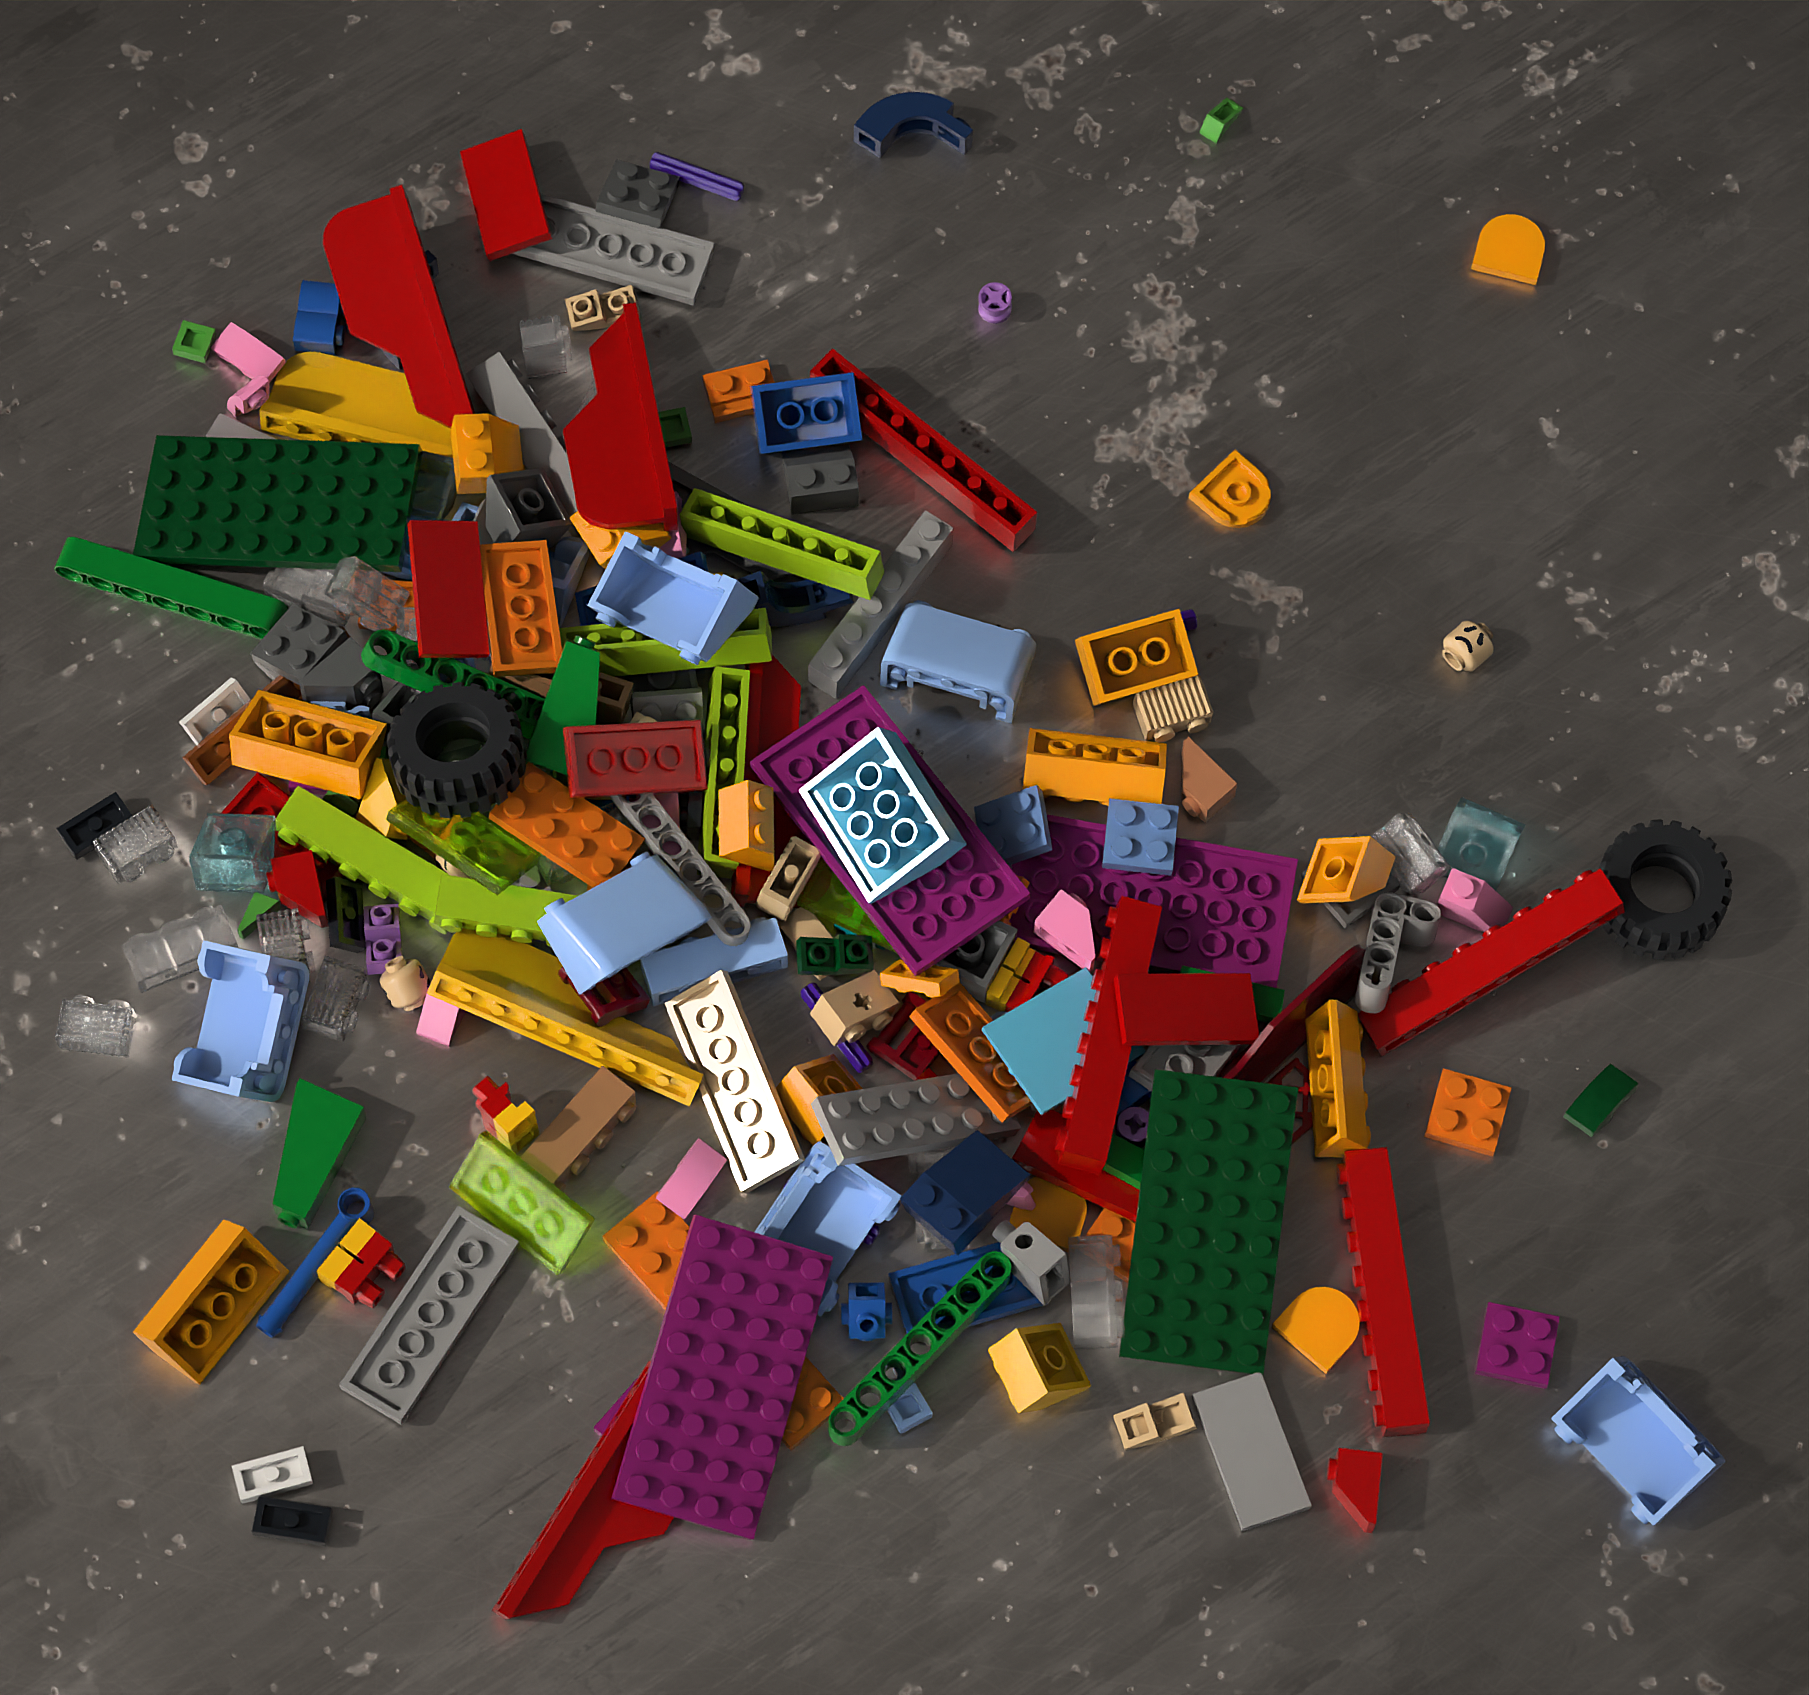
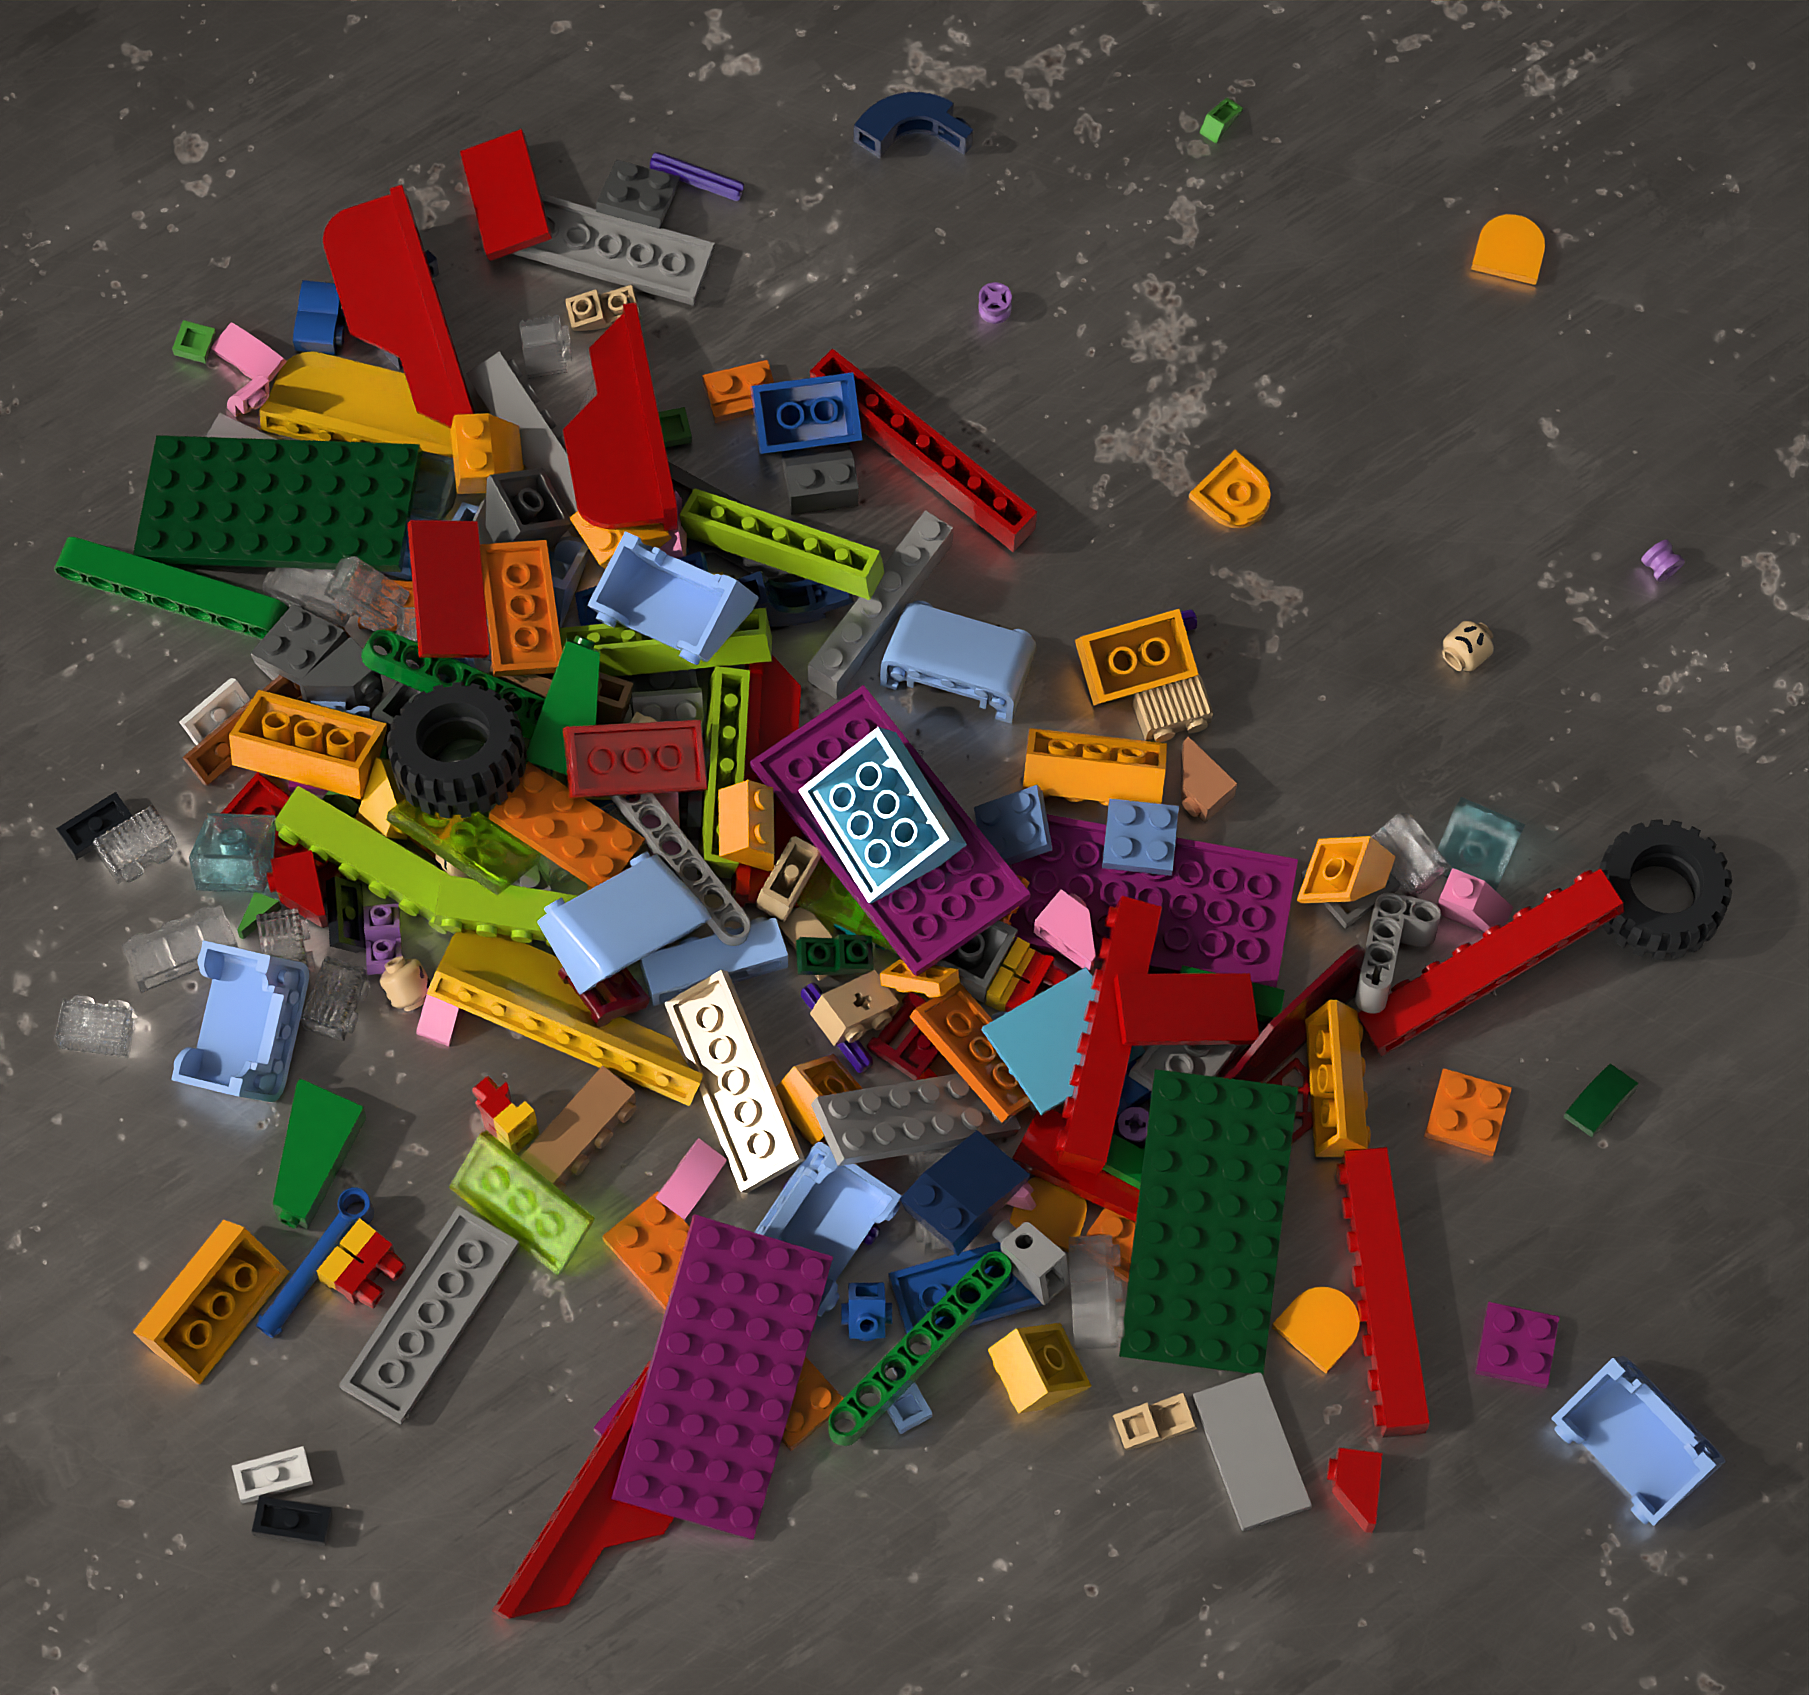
(1662, 560): none -> medium lavender wheel

